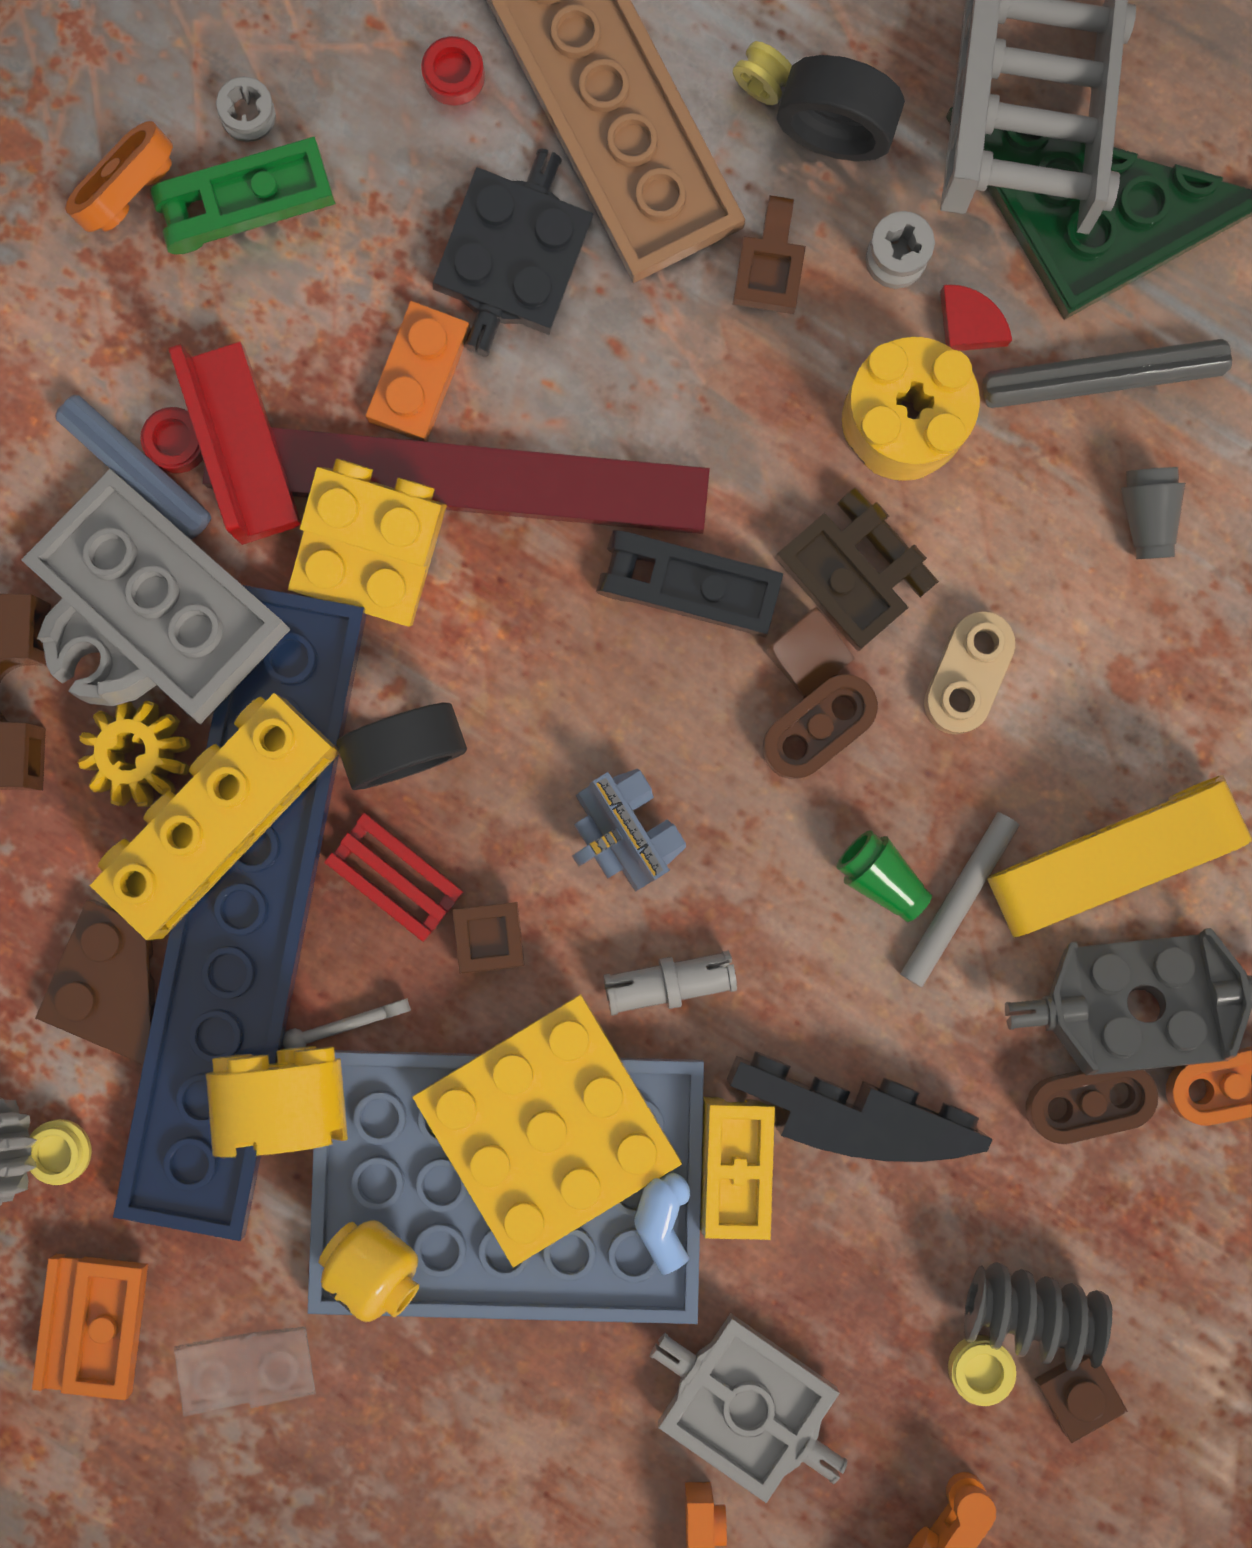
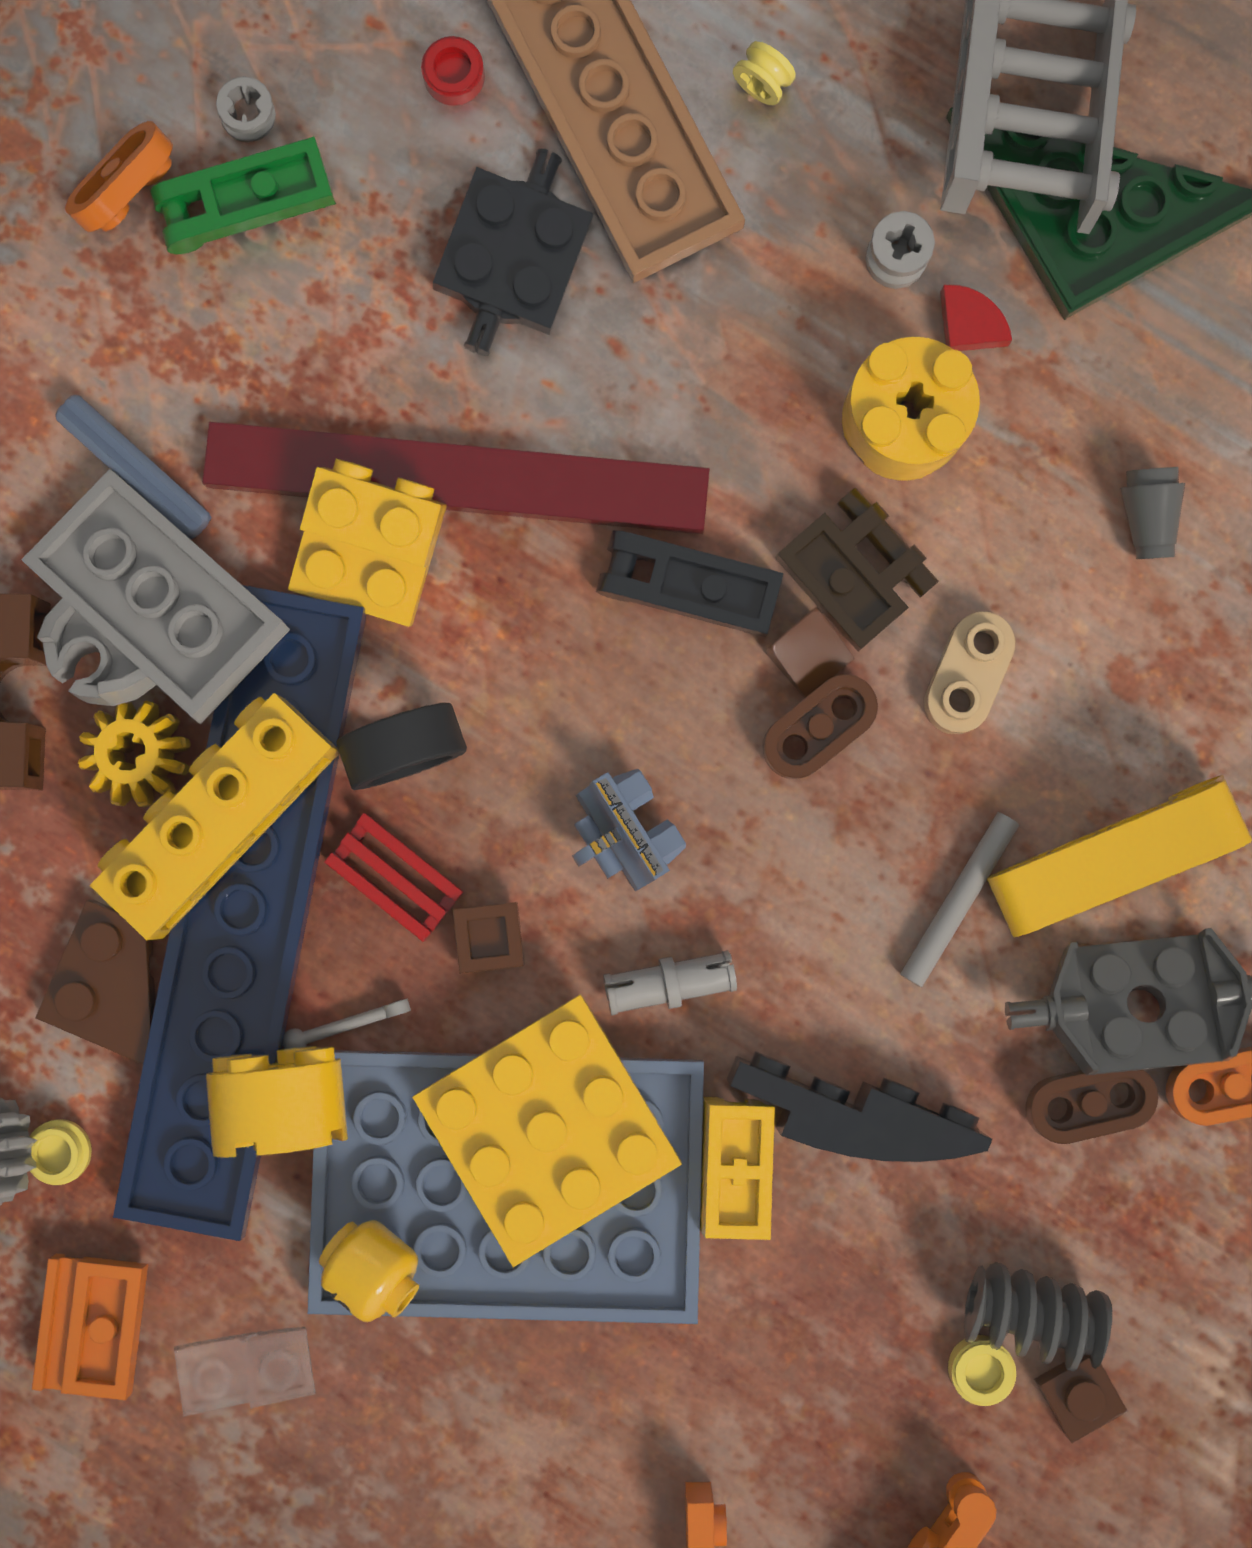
(171, 440): red tile -> none
(236, 442): red panel -> none
(418, 372): orange plate -> none
(656, 1219): light blue arm -> none
(748, 1408): light grey plate -> none
(770, 266): reddish brown plate -> none
(840, 108): black tyre -> none
(883, 875): green cone -> none
(1106, 373): dark grey axle -> none

